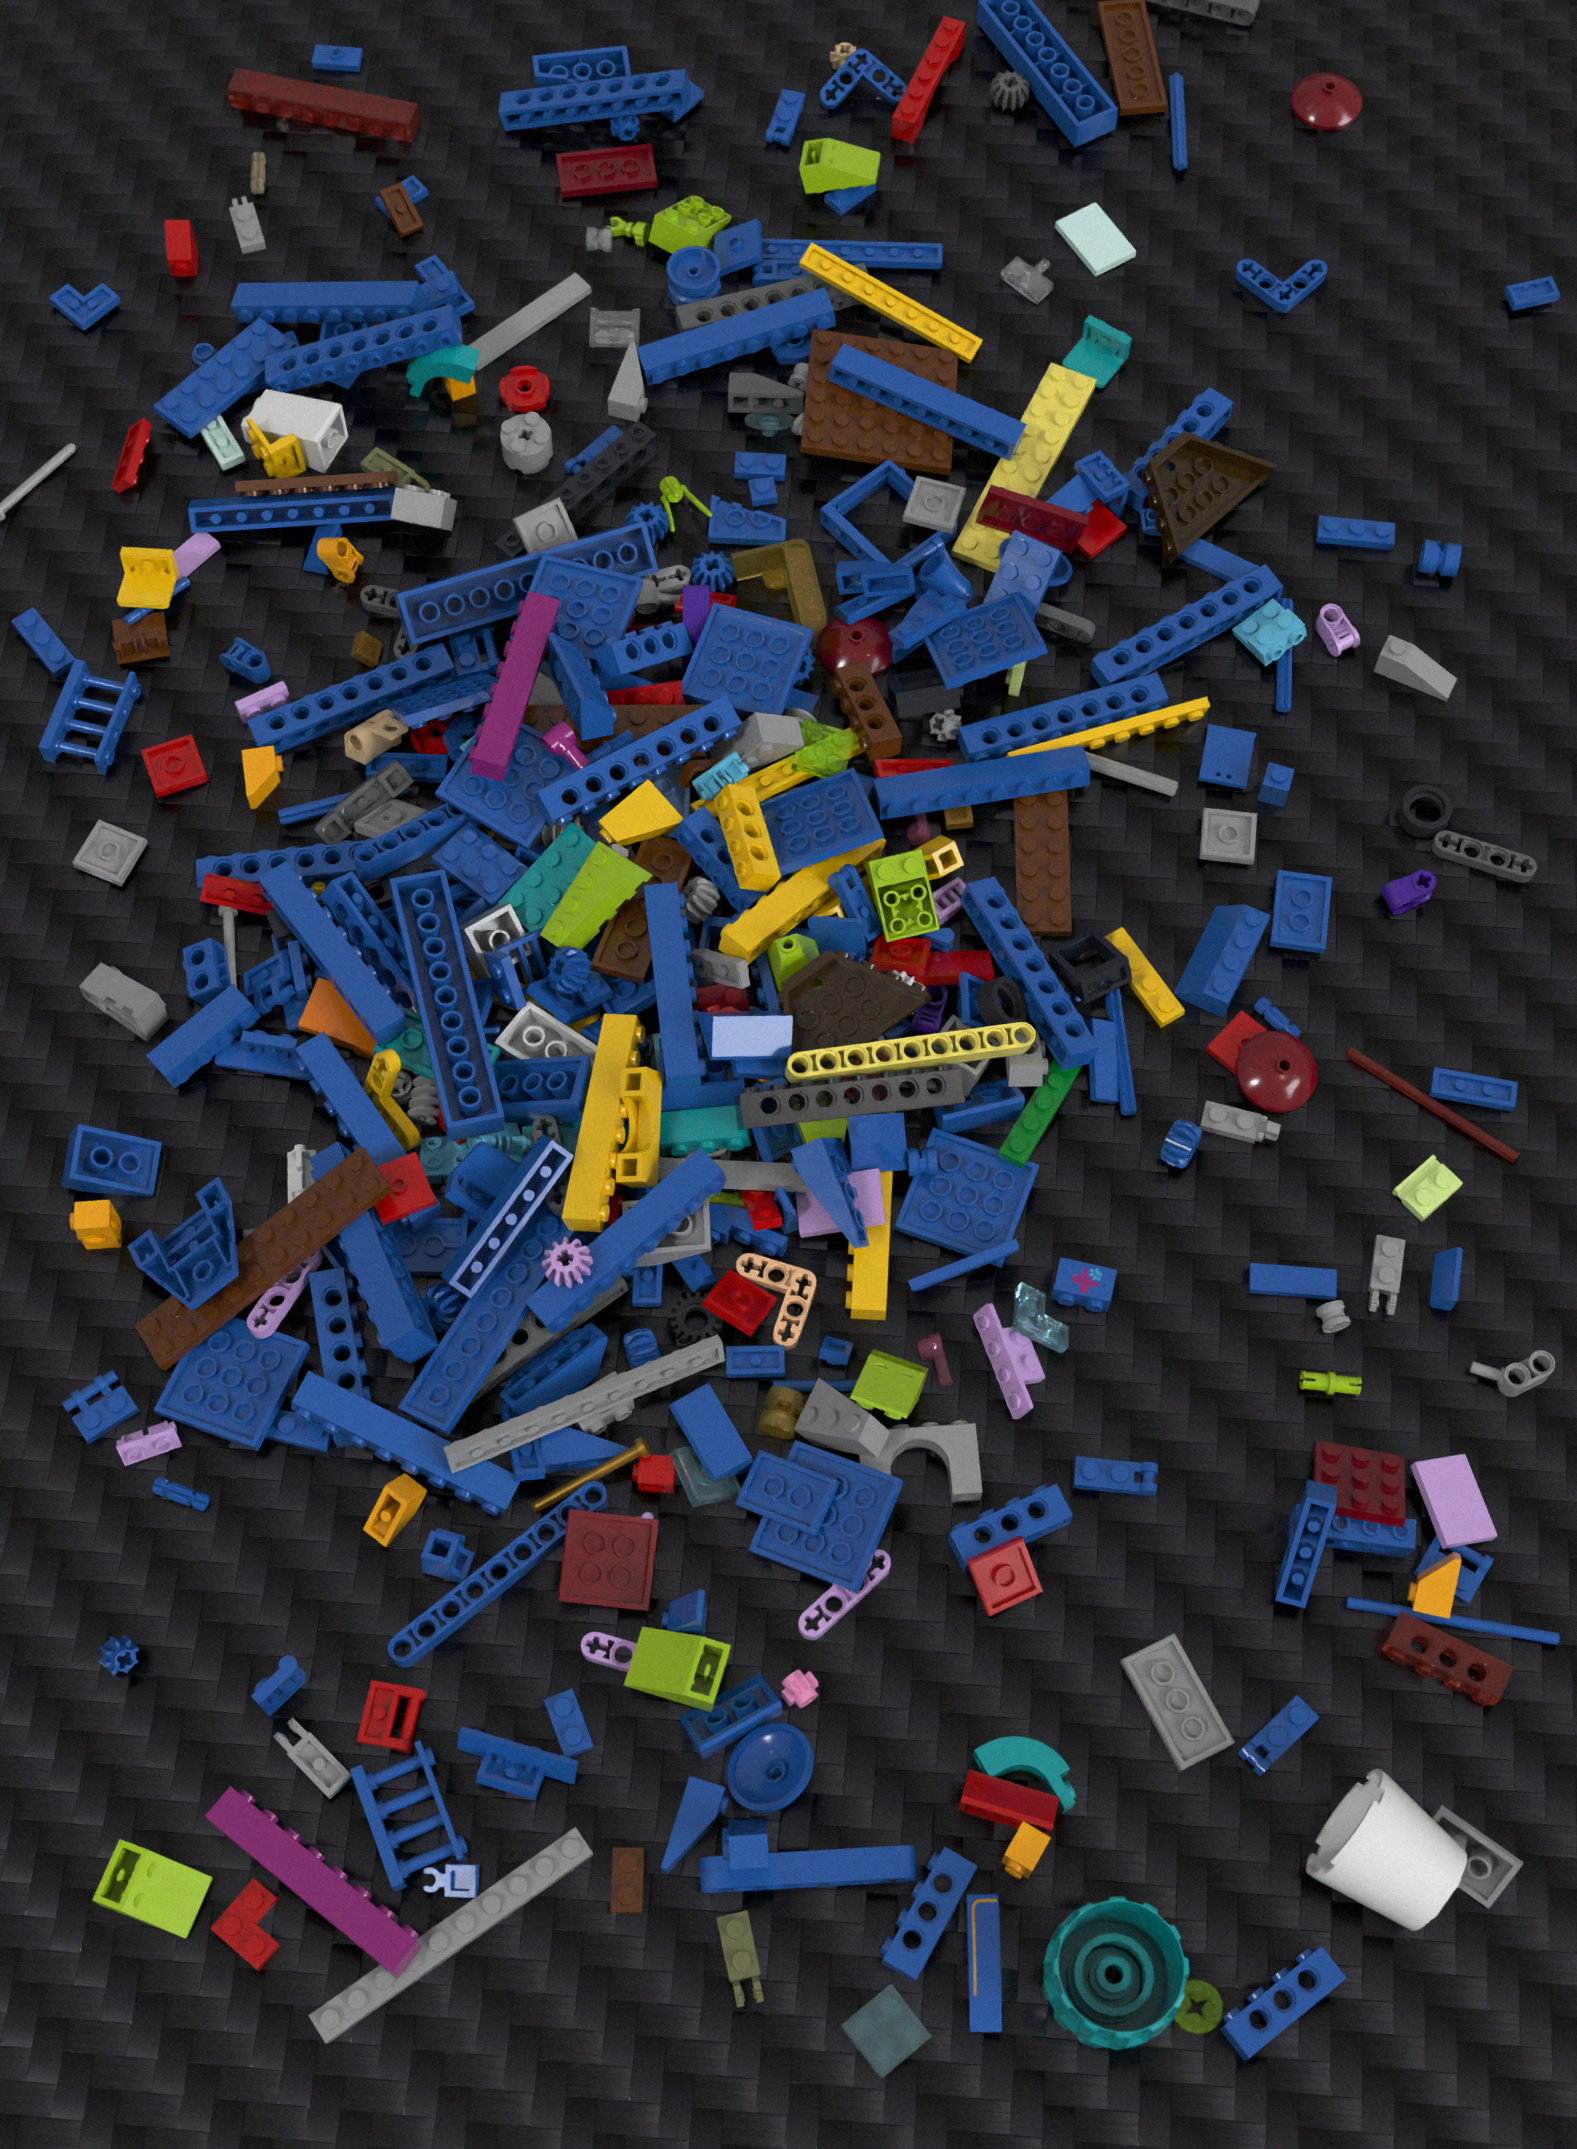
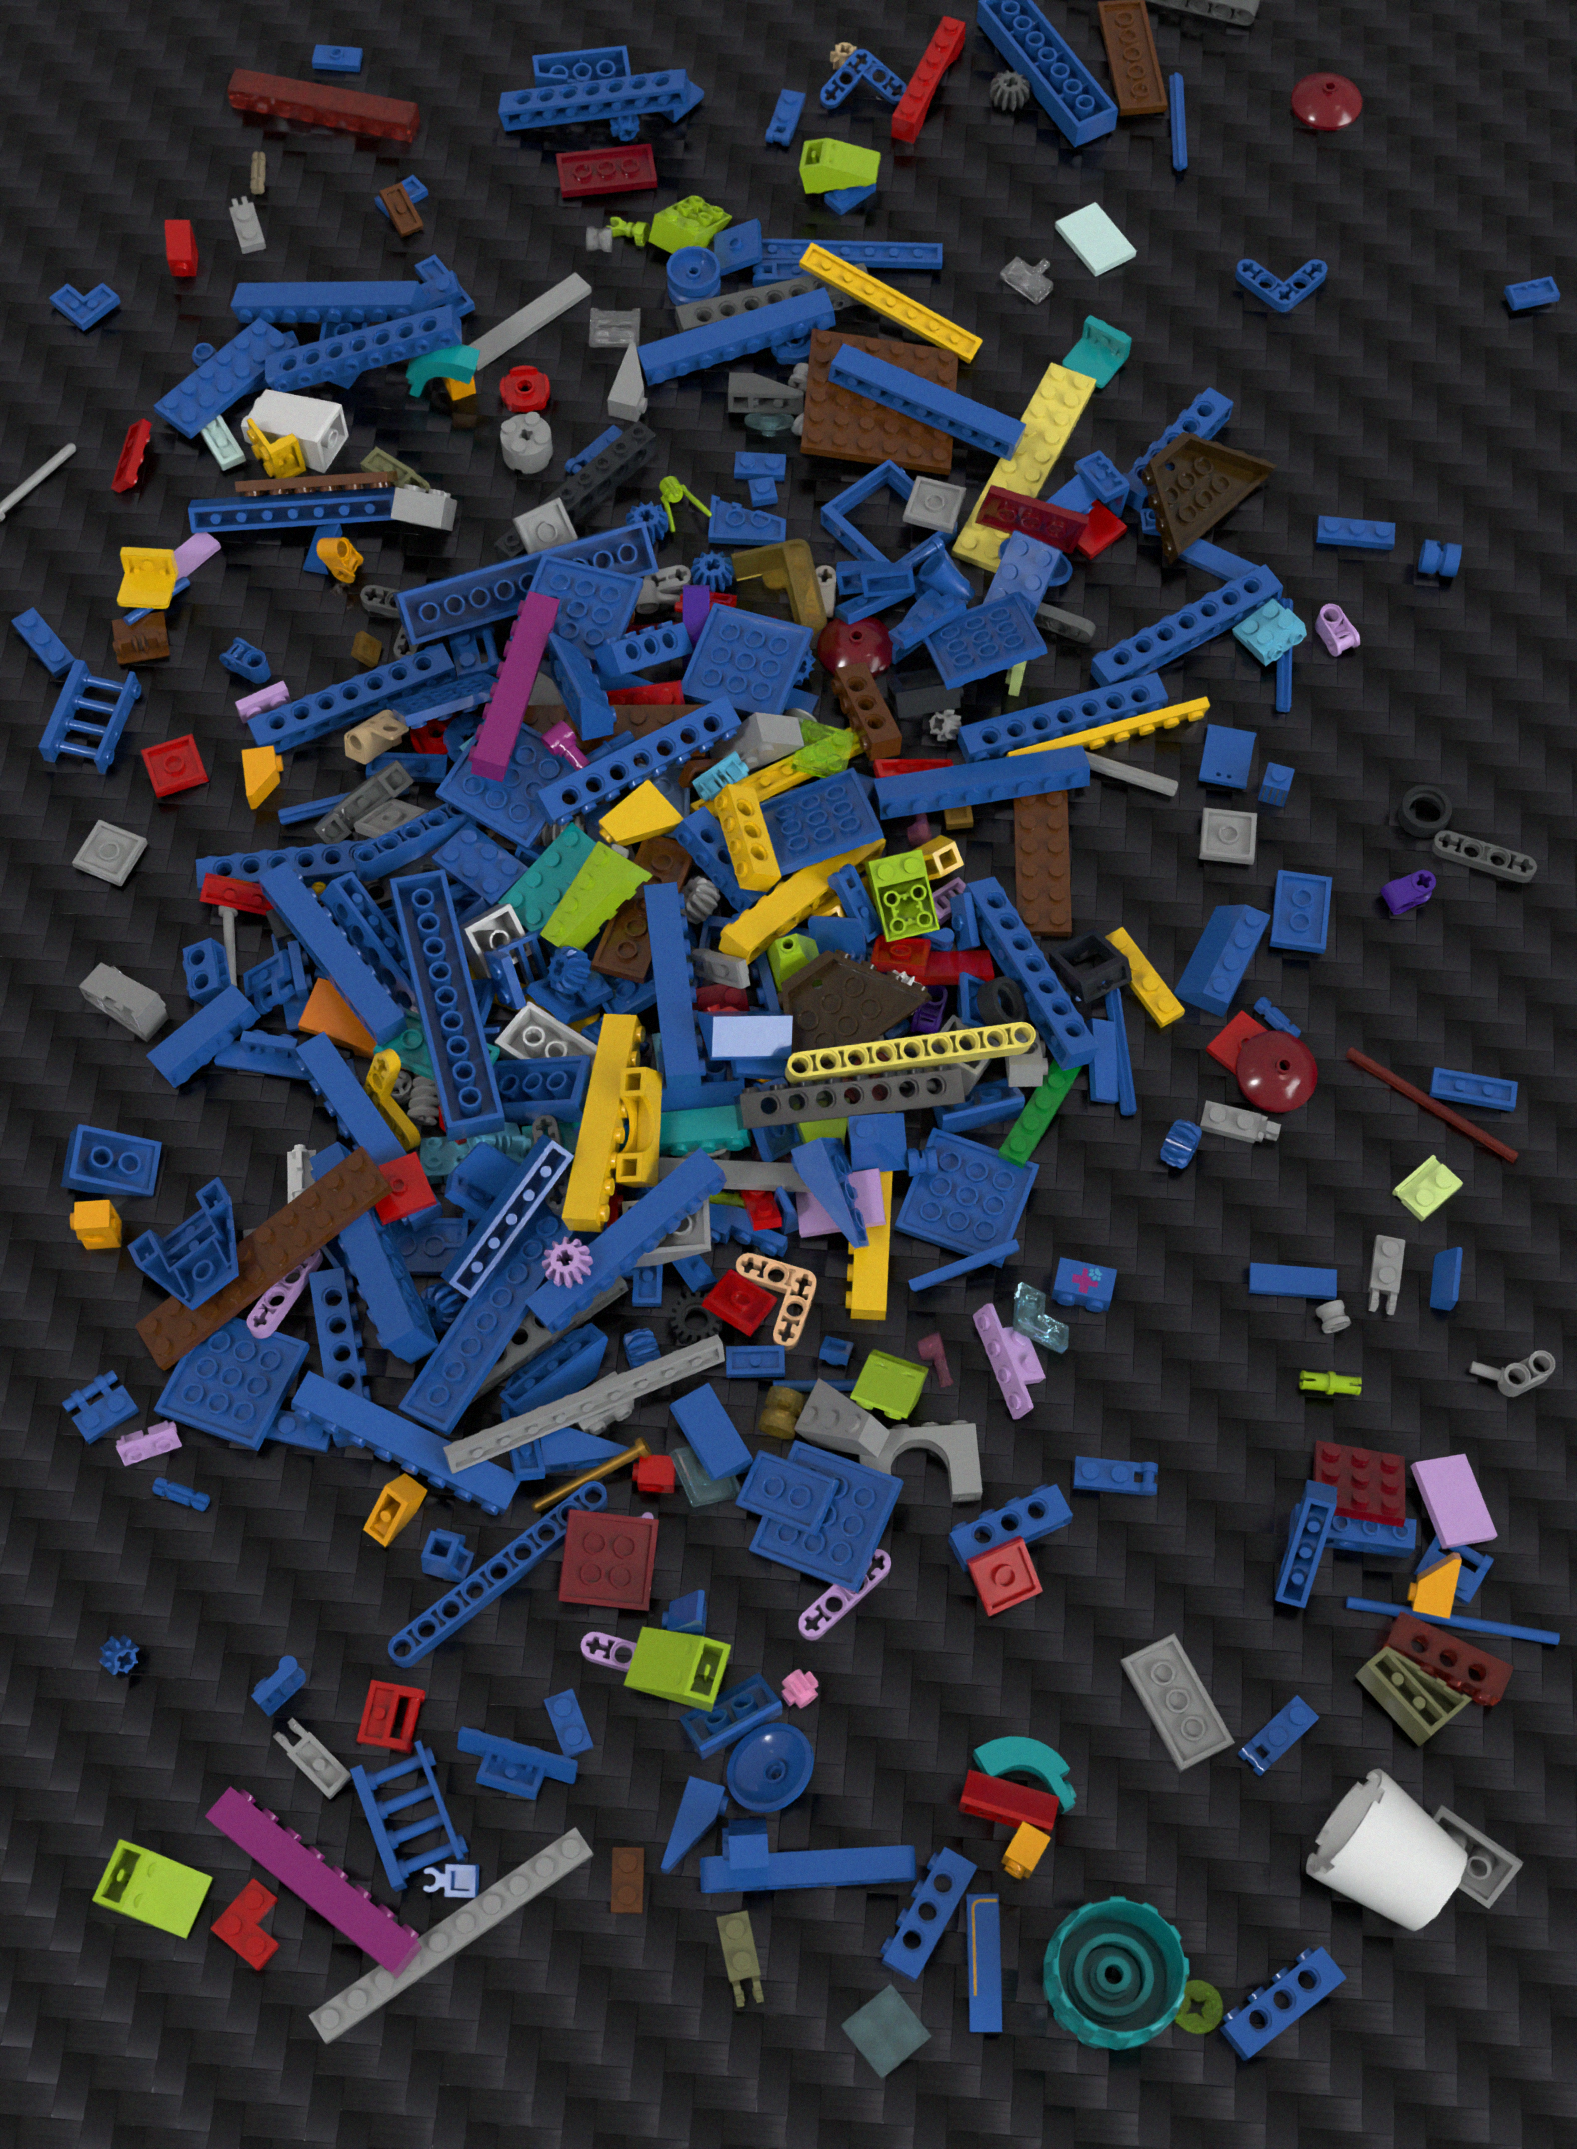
(827, 582): none -> light grey piece
(964, 921): none -> blue plate
(1410, 1695): none -> olive wedge
(1414, 668): light grey slope -> none

